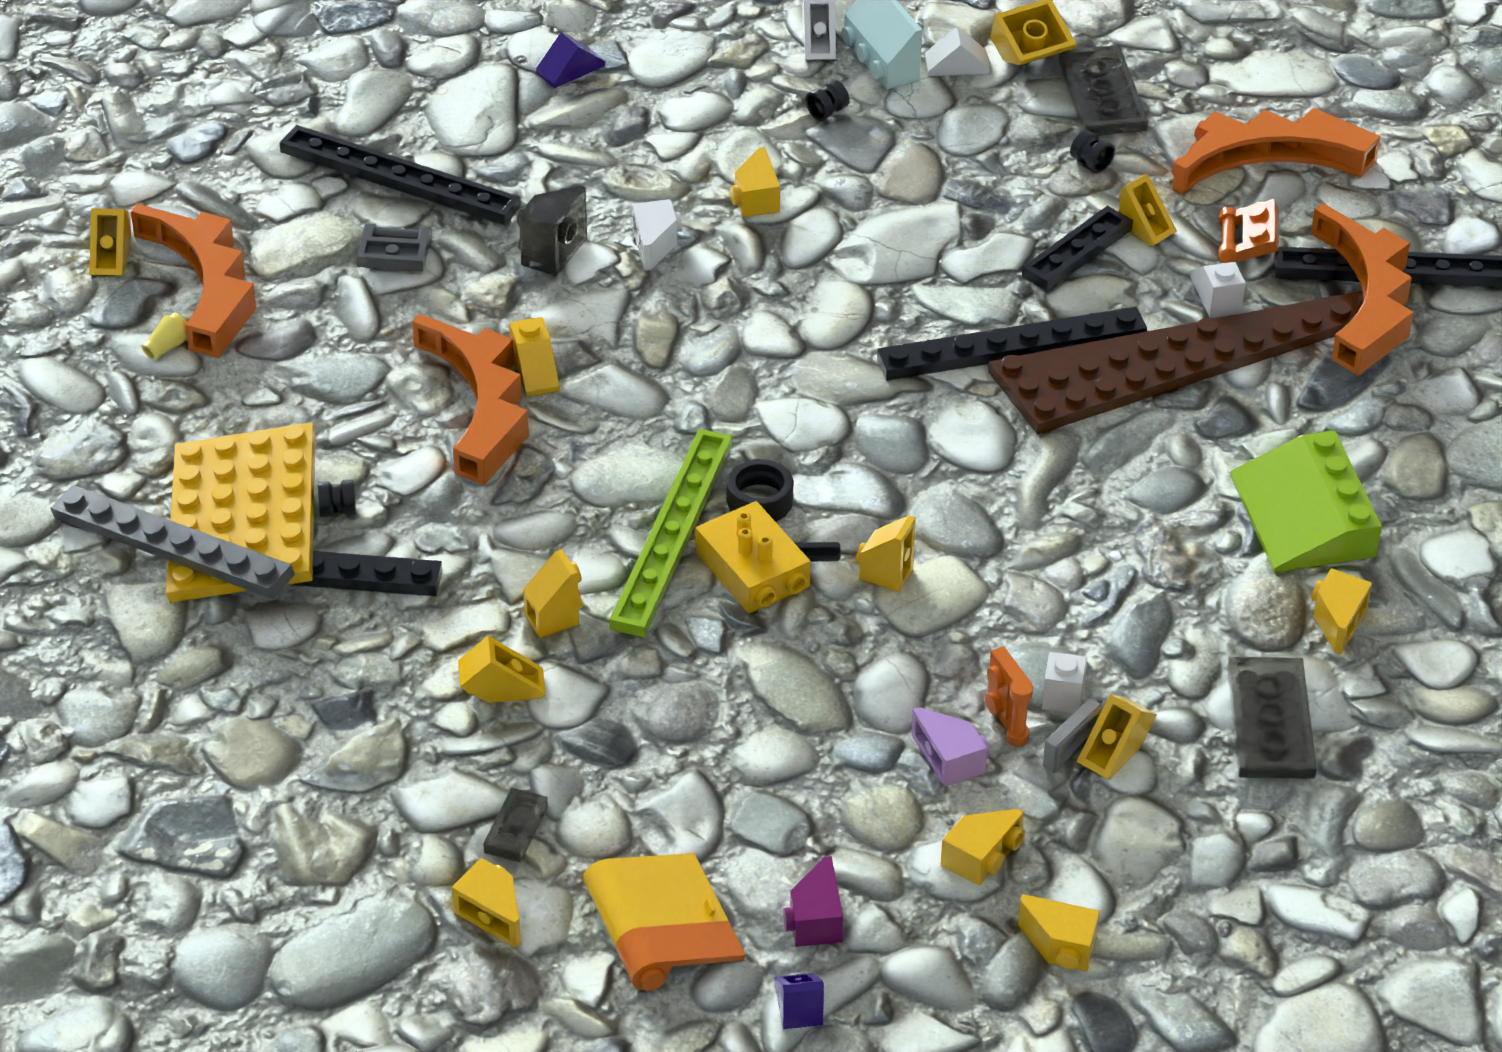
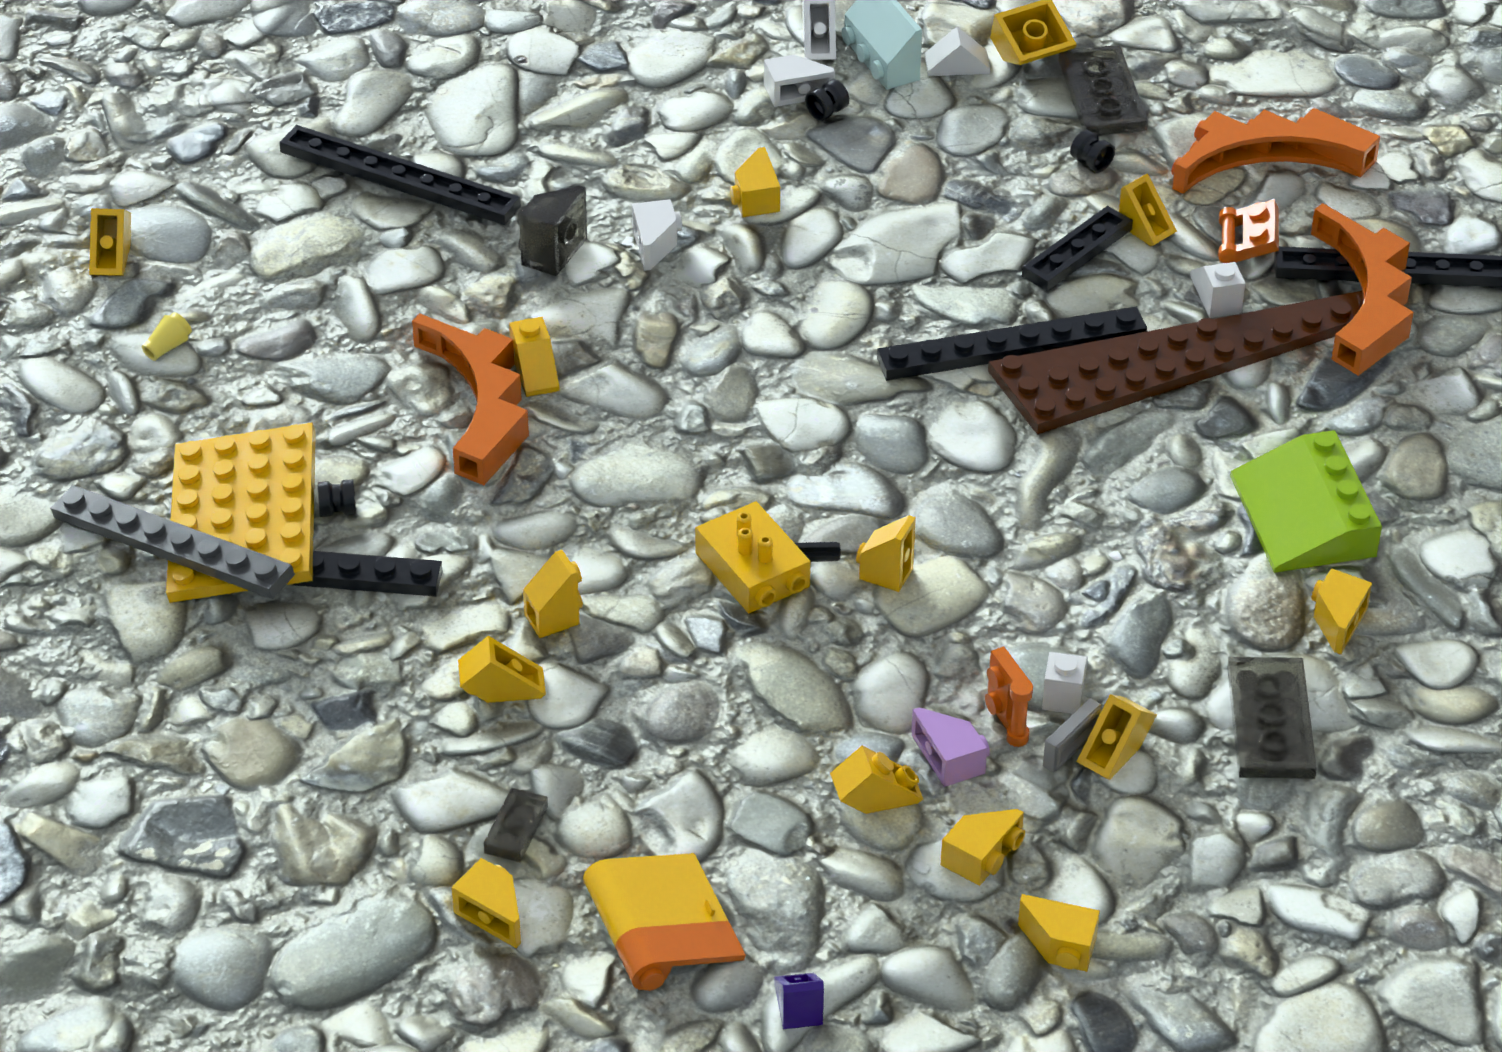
(207, 247): orange arch -> none
(394, 248): dark grey plate -> none
(567, 61): dark purple slope -> none
(670, 533): lime plate -> none
(761, 473): black tyre -> none
(792, 77): none -> white slope
(815, 907): magenta slope -> none
(875, 782): none -> yellow slope

